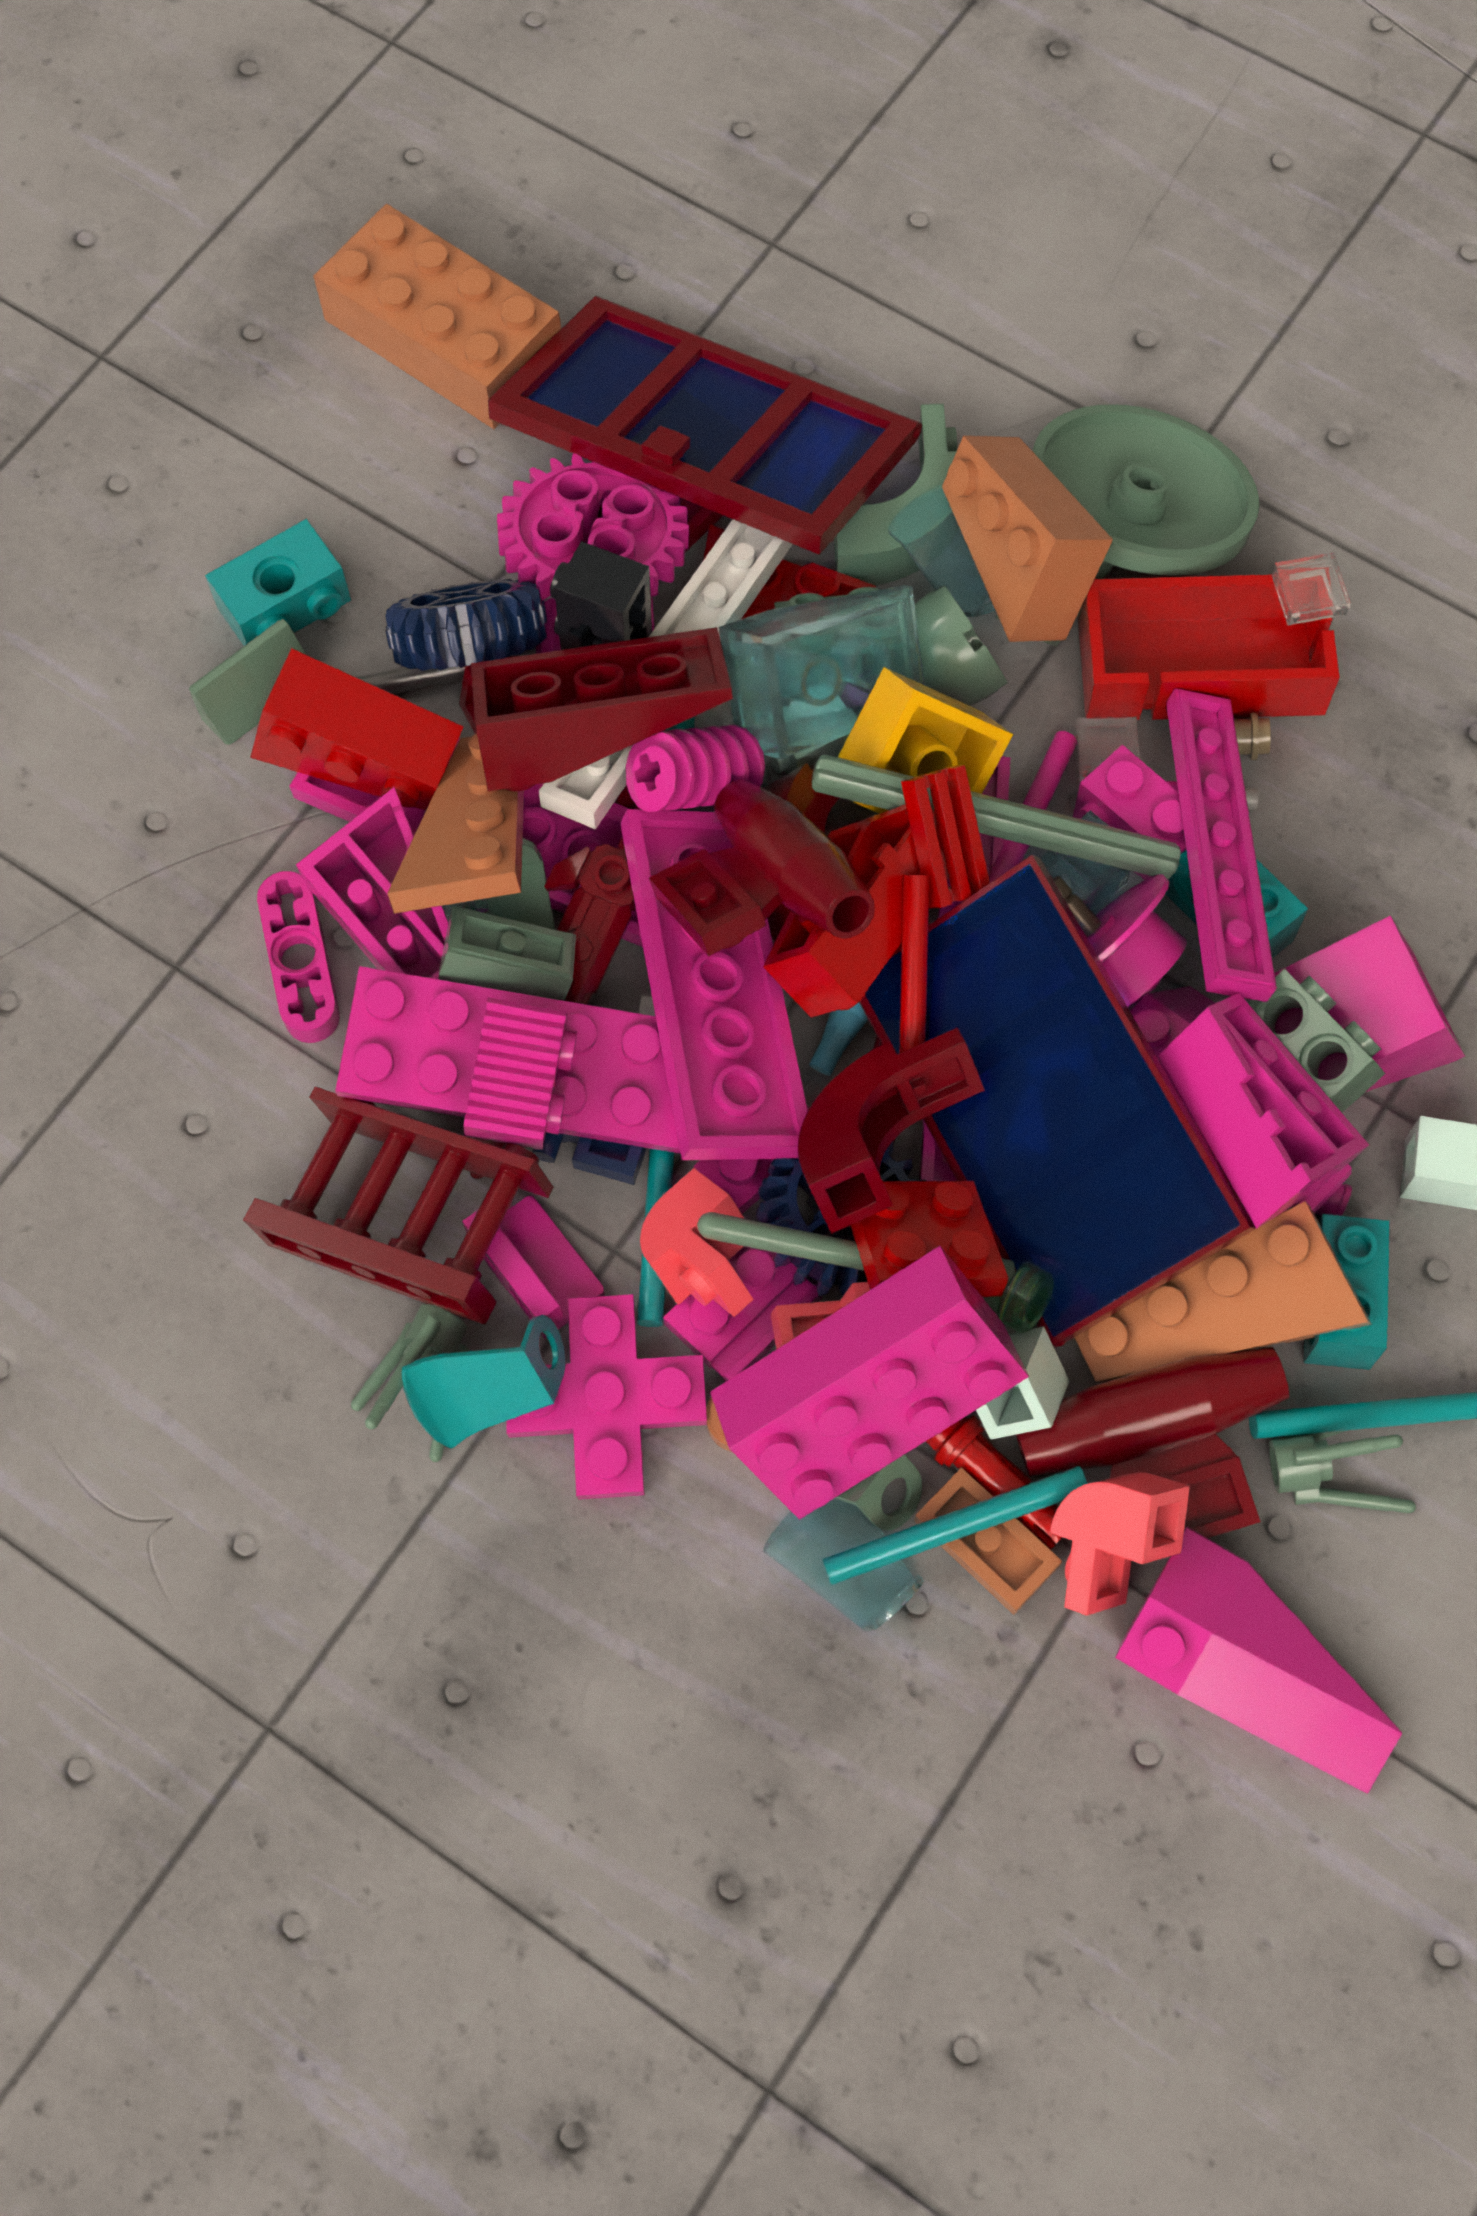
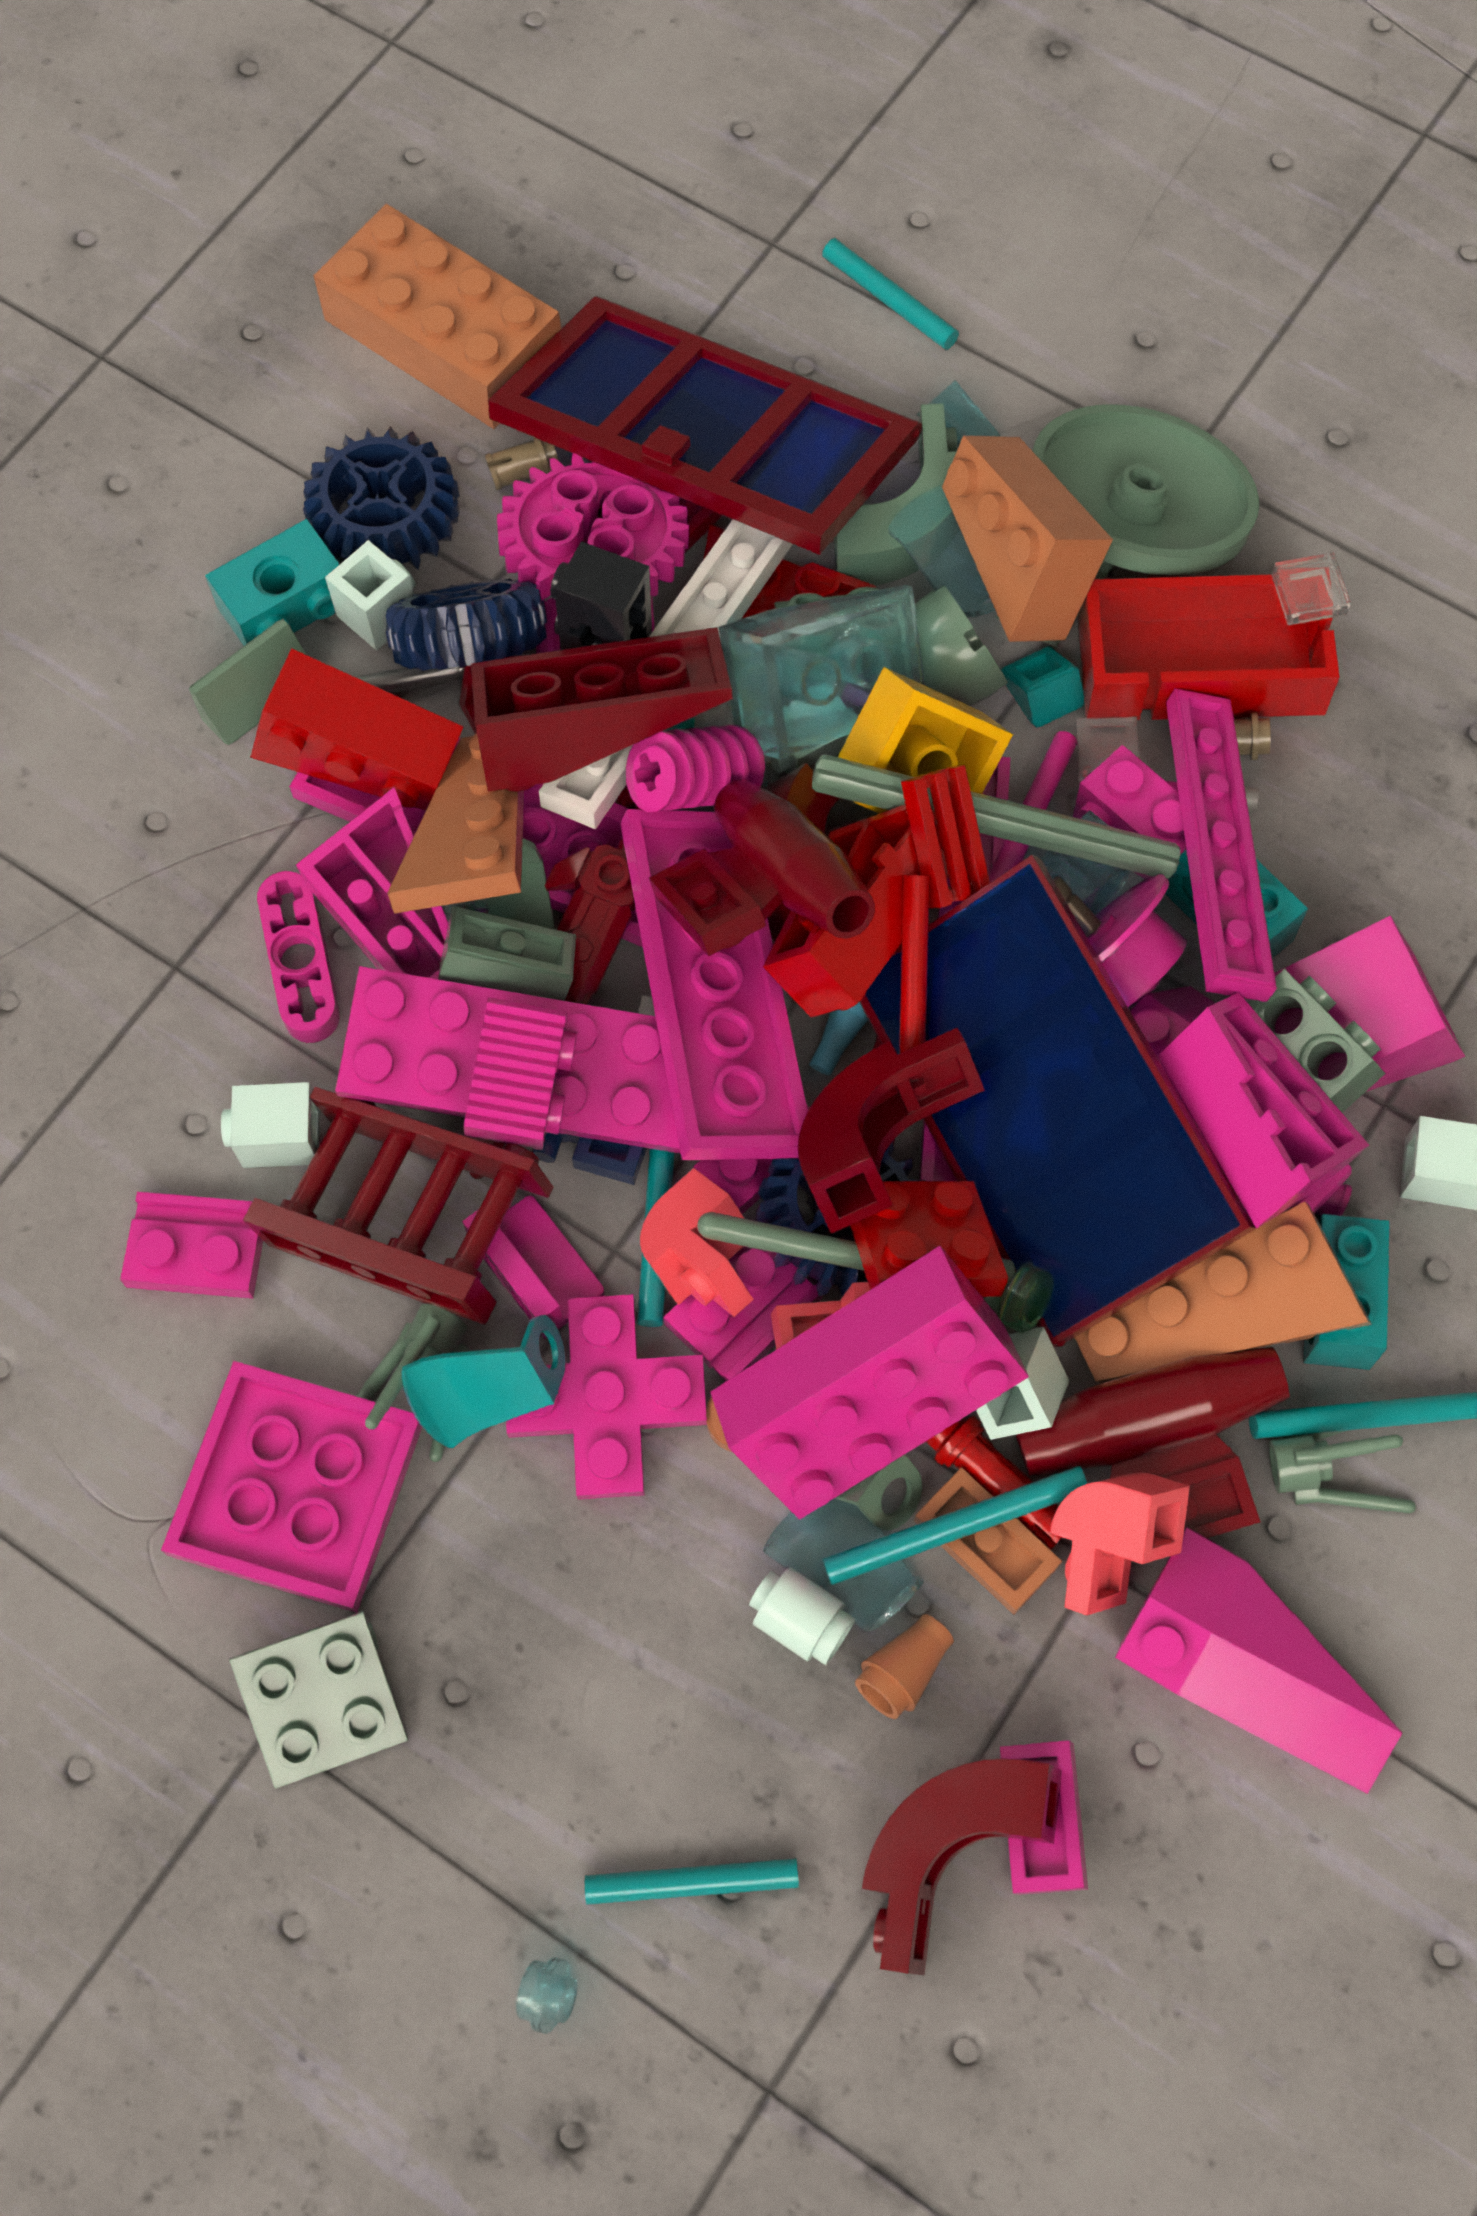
(191, 1246): none -> dark pink plate
(272, 1125): none -> light aqua brick
(293, 1487): none -> dark pink plate
(318, 1699): none -> hinge
(366, 588): none -> light aqua brick
(384, 480): none -> dark blue gear
(516, 461): none -> dark tan pin
(546, 1994): none -> clear light blue plate
(691, 1881): none -> teal bar
(801, 1615): none -> light aqua brick
(890, 294): none -> teal bar
(902, 1668): none -> nougat cone
(937, 1824): none -> dark red arch
(962, 413): none -> clear light blue piece
(1044, 686): none -> teal slope
(1048, 1866): none -> dark pink plate

